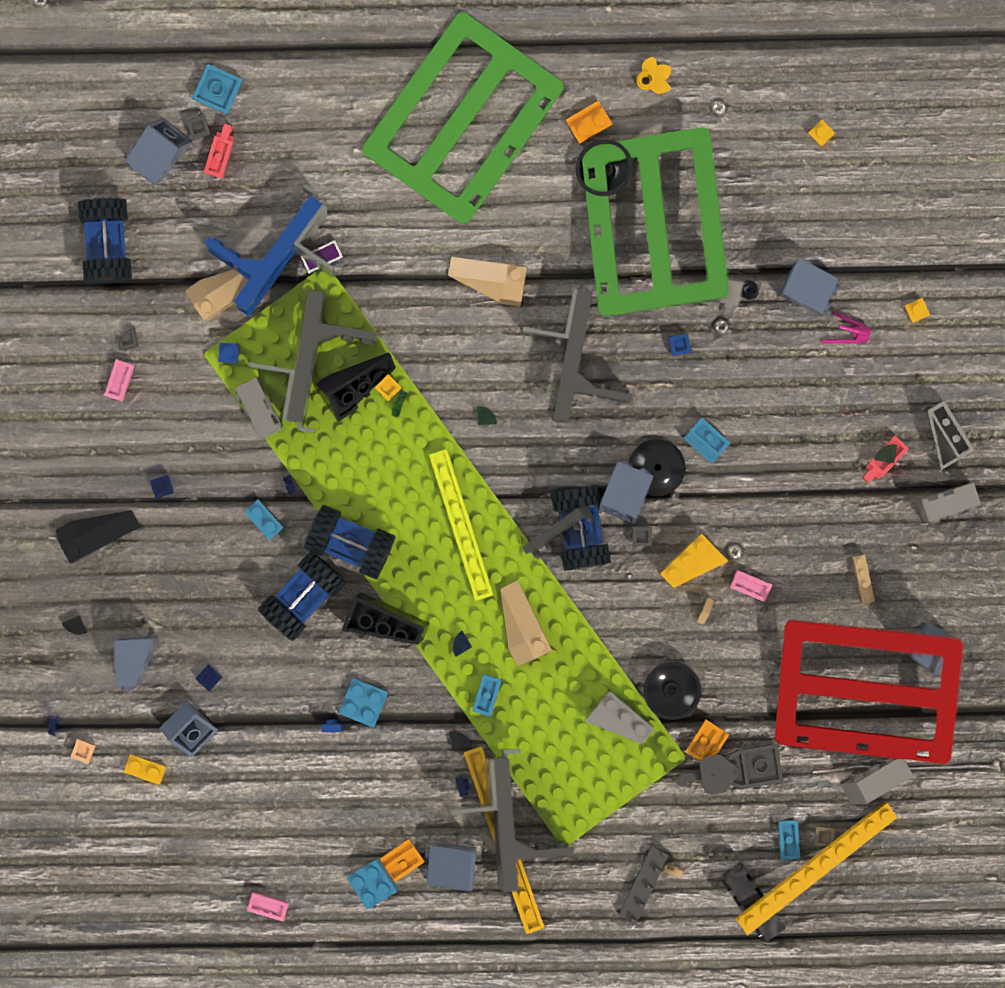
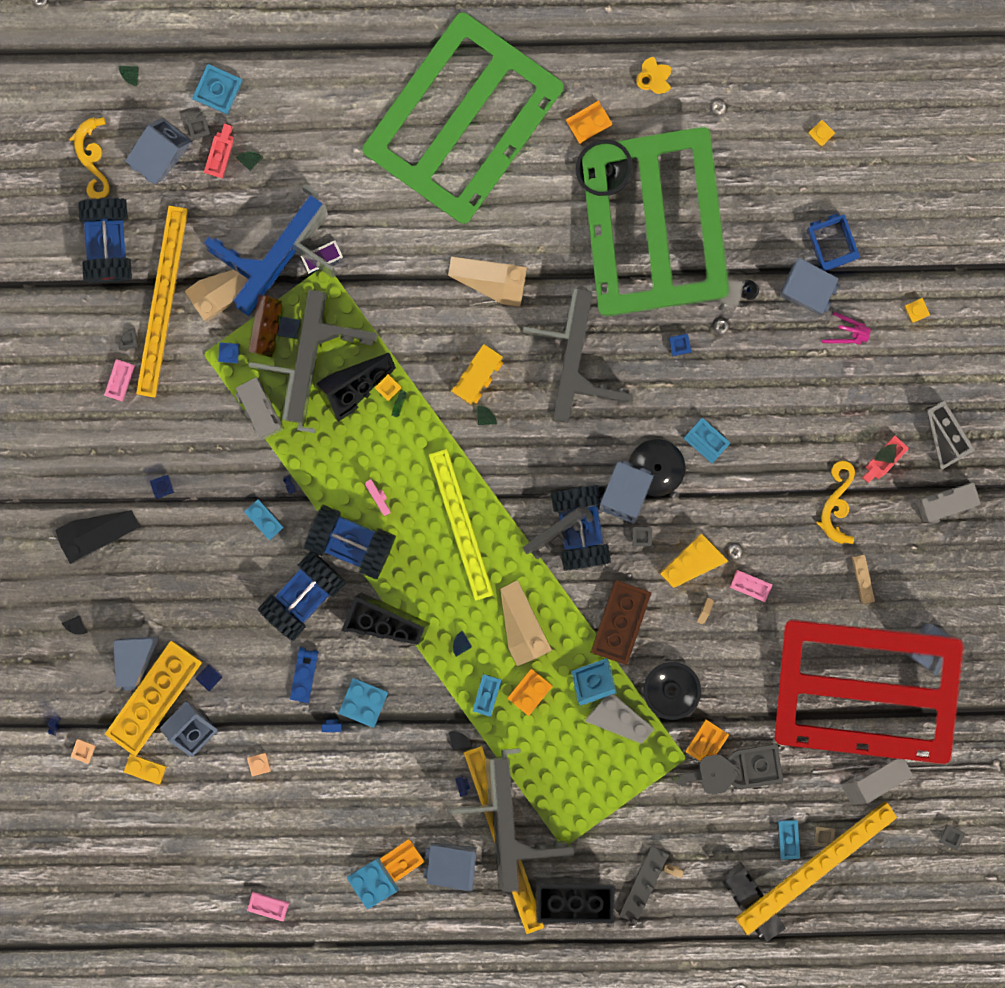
(78, 137): none -> yellow plant
(130, 74): none -> clear green tile
(153, 698): none -> yellow plate
(162, 301): none -> yellow plate
(249, 159): none -> clear green tile
(259, 764): none -> light nougat plate
(265, 326): none -> reddish brown plate
(289, 327): none -> plate
(304, 675): none -> blue plate
(379, 497): none -> bright pink plate
(478, 375): none -> yellow wedge
(530, 692): none -> light orange plate
(575, 900): none -> black brick
(593, 681): none -> dark azure plate
(620, 622): none -> reddish brown plate
(826, 525): none -> yellow plant
(833, 219): none -> blue window
(952, 837): none -> dark grey plate

